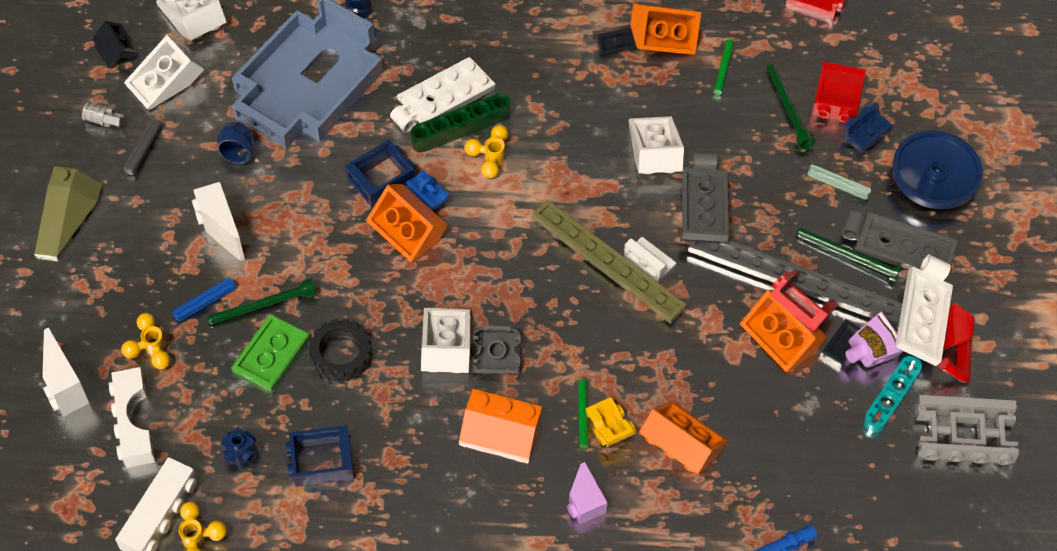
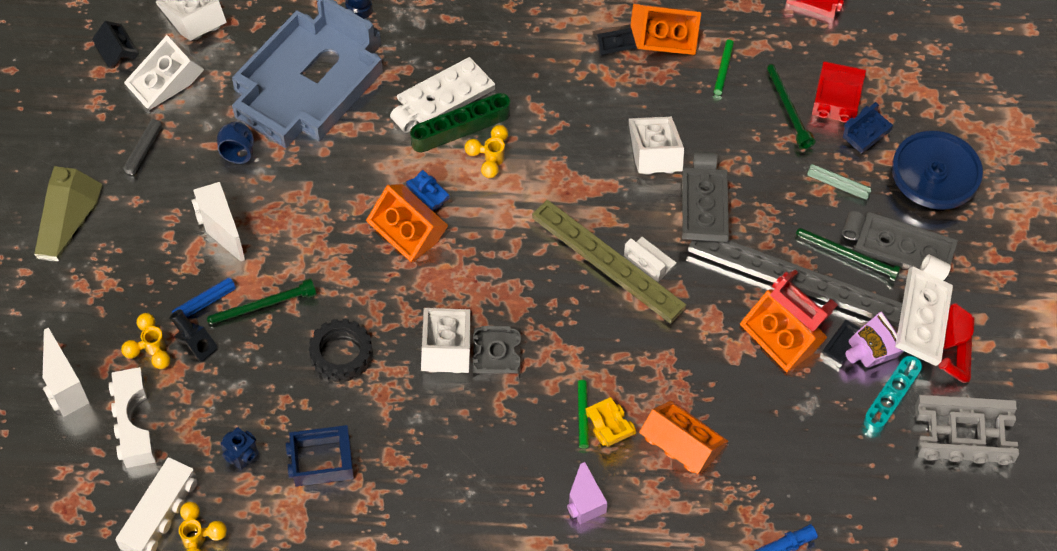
(101, 115): light grey hinge -> none
(191, 334): none -> black bracket
(270, 352): bright green tile -> none
(370, 159): dark blue window -> none
(500, 424): slope -> none

